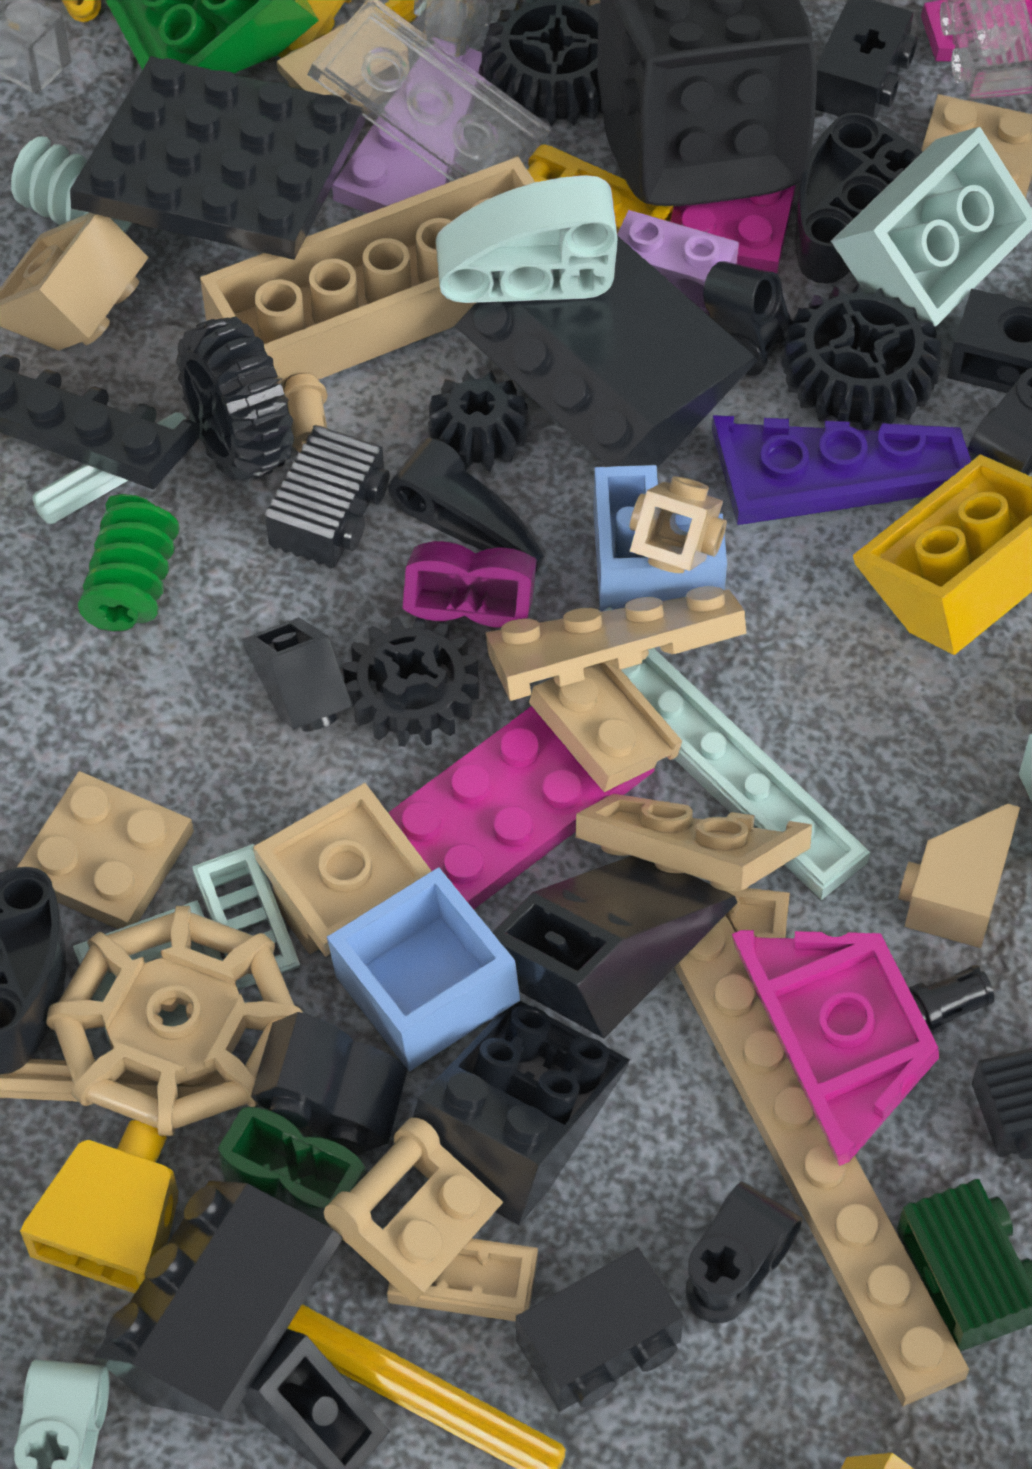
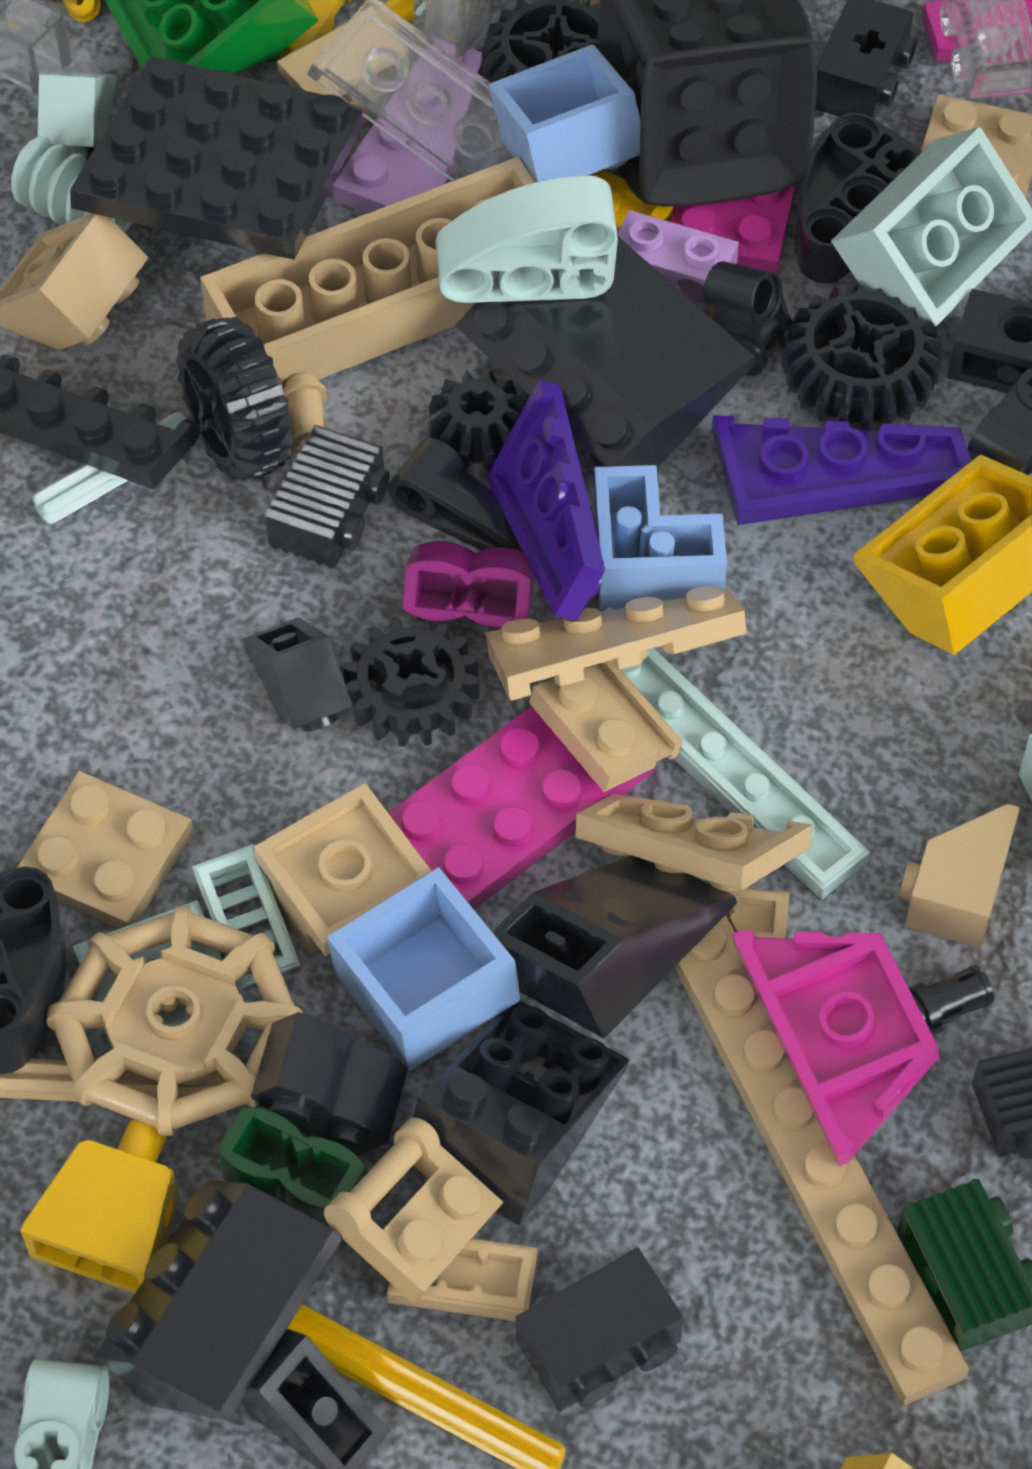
(75, 108): none -> light aqua slope
(128, 564): green piece -> none
(547, 502): none -> dark purple wing
(568, 116): none -> light blue piece
(657, 530): tan brick -> none
(741, 1246): black piece -> none

